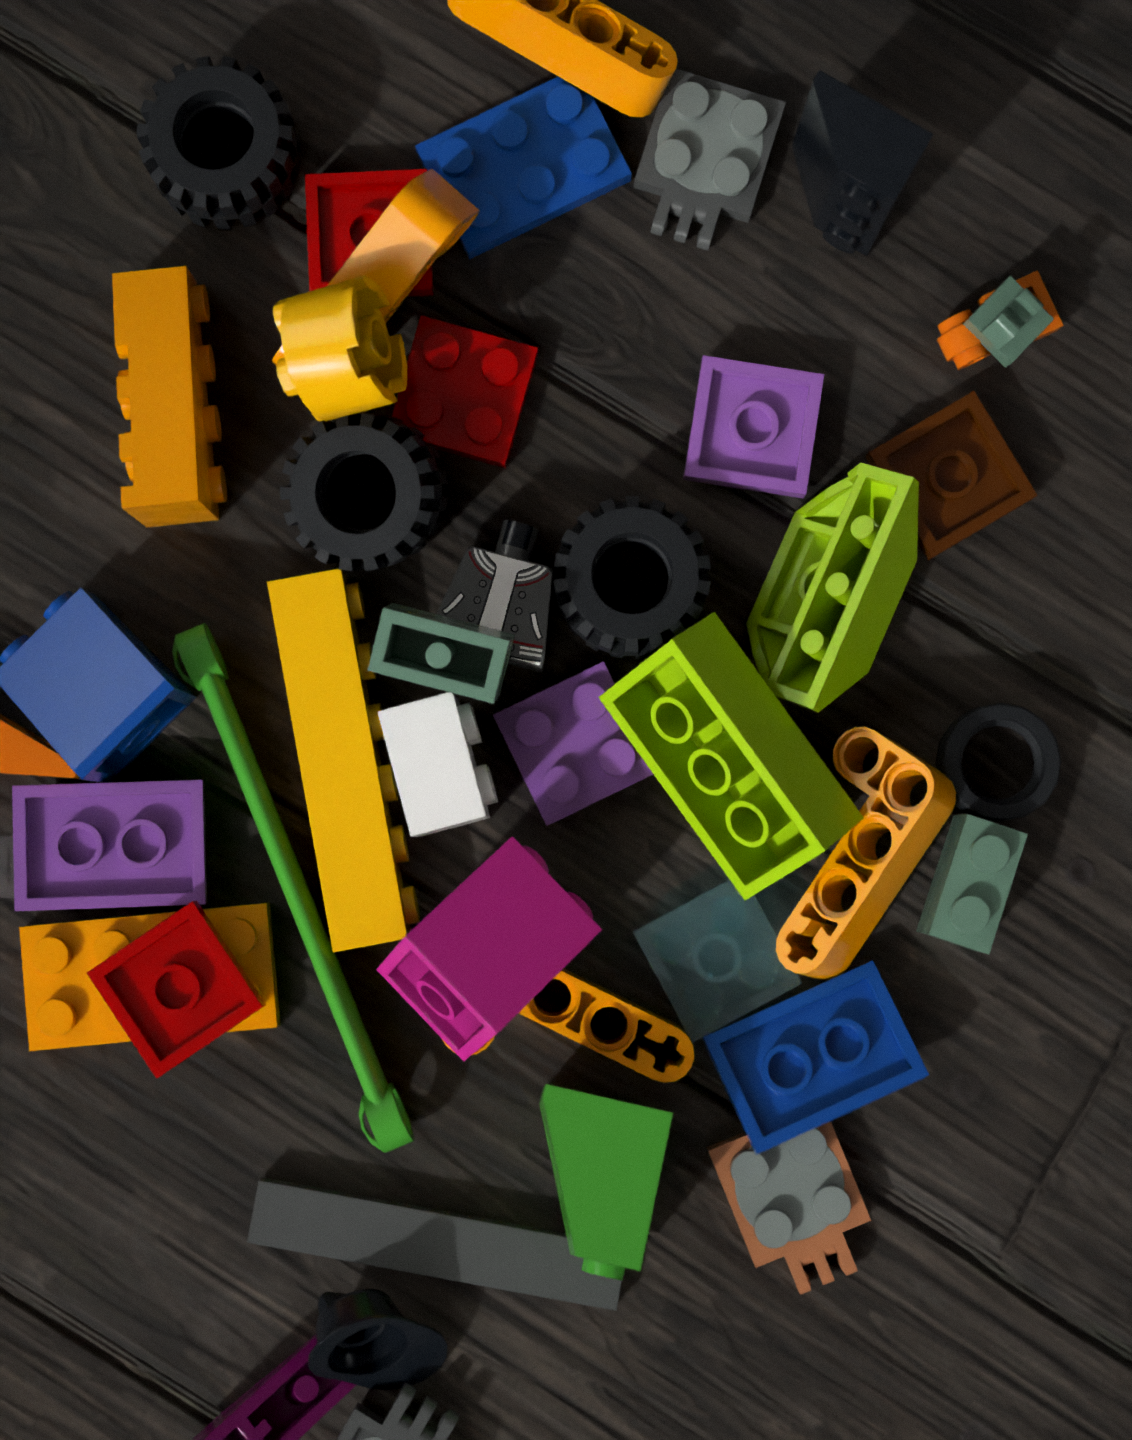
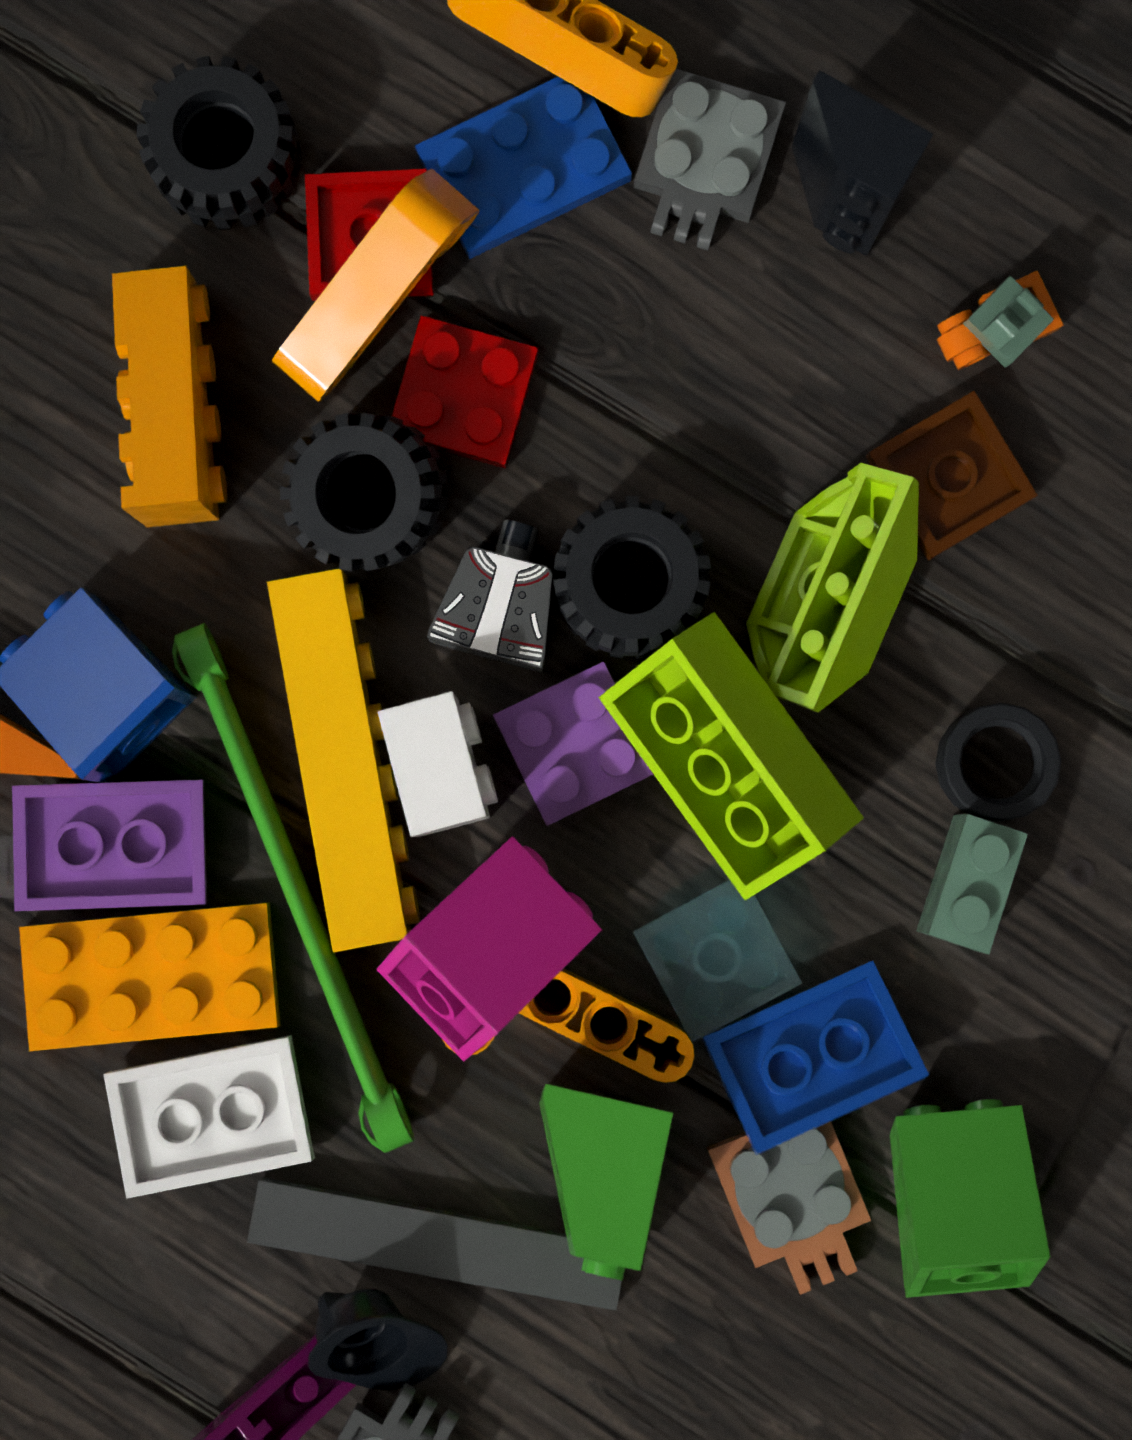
(176, 989): red plate -> none
(209, 1116): none -> white plate
(339, 349): yellow brick -> none
(441, 652): sand green brick -> none
(753, 427): medium lavender plate -> none
(855, 856): light orange beam -> none
(966, 1199): none -> bright green slope

